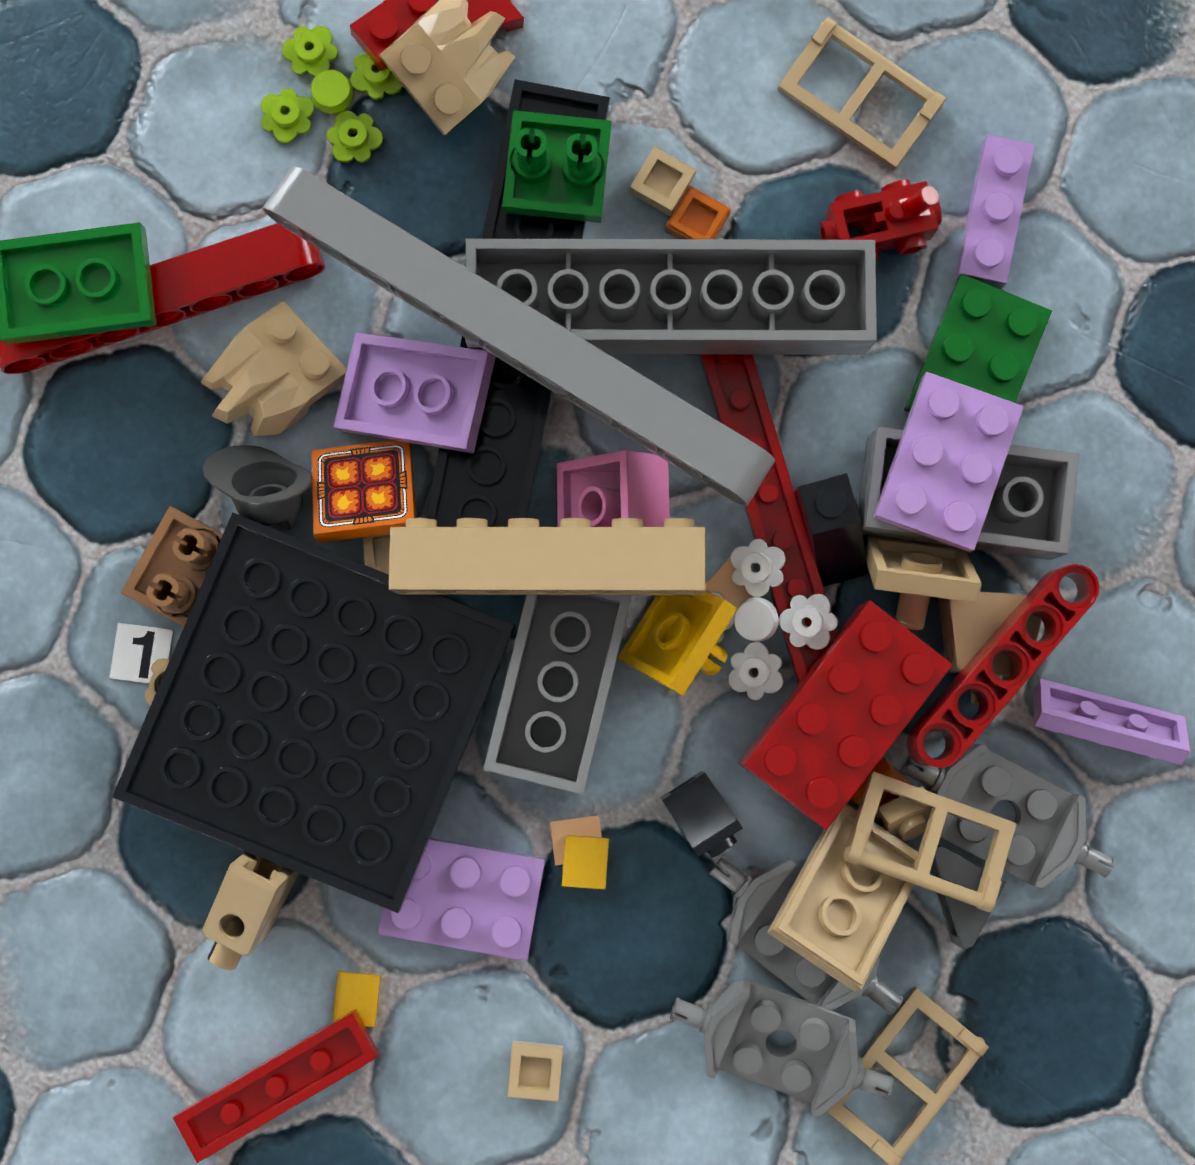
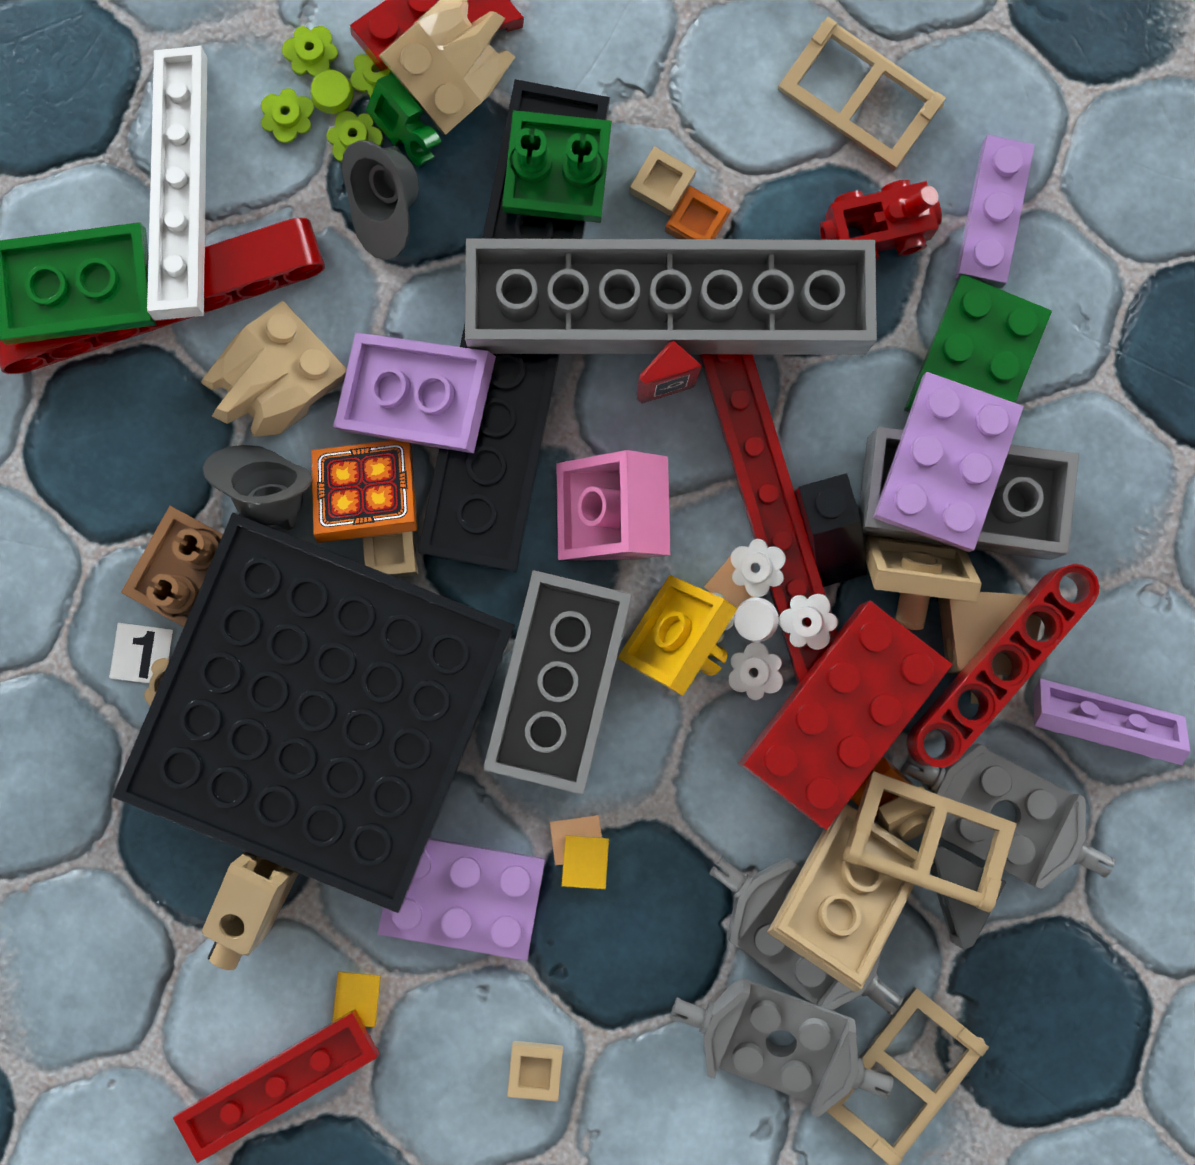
(178, 184): none -> white plate
(380, 192): none -> dark grey piece
(399, 119): none -> green plate
(519, 335): light grey beam -> none
(548, 559): tan brick -> none
(668, 374): none -> red slope
(702, 815): black slope -> none

